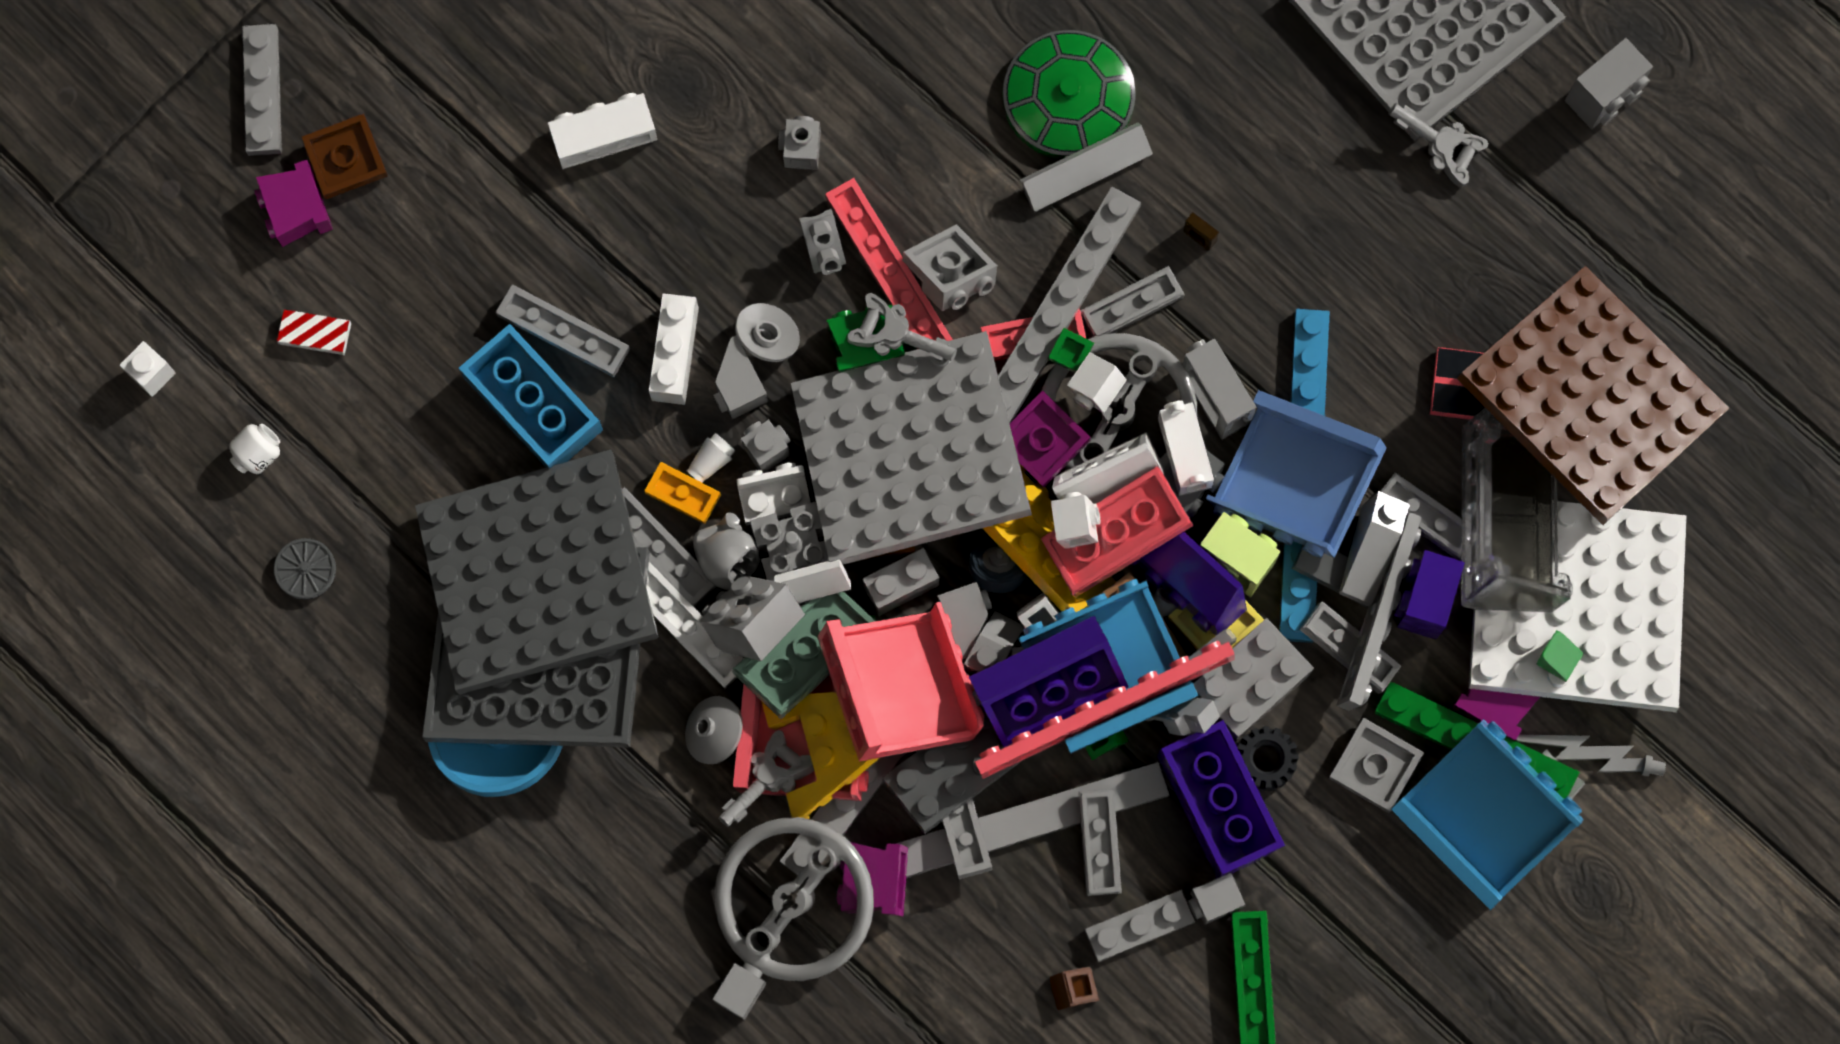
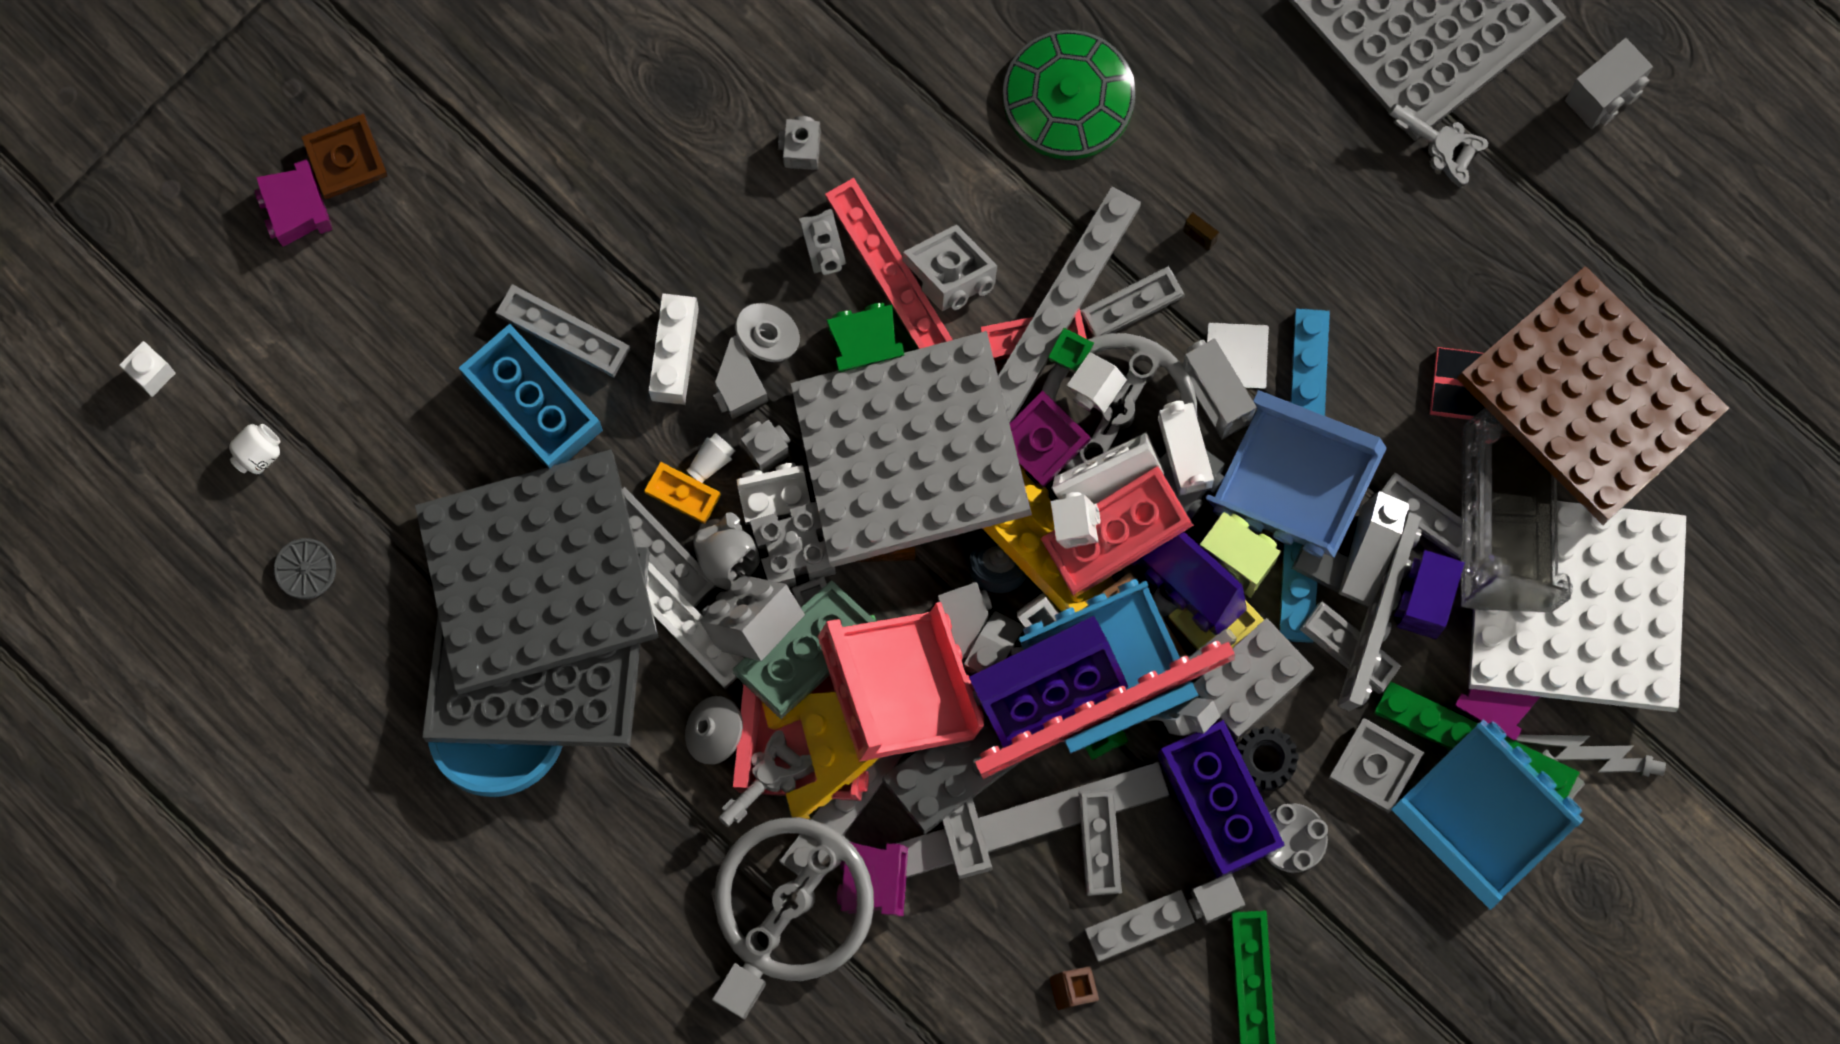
(262, 89): light grey plate -> none
(314, 332): tile -> none
(602, 130): white brick -> none
(816, 580): white tile -> none
(895, 332): light grey piece -> none
(901, 582): light grey brick -> none
(1086, 166): light grey tile -> none
(1245, 349): none -> white sticker
(1303, 838): none -> light grey dish
(1560, 656): slope -> none

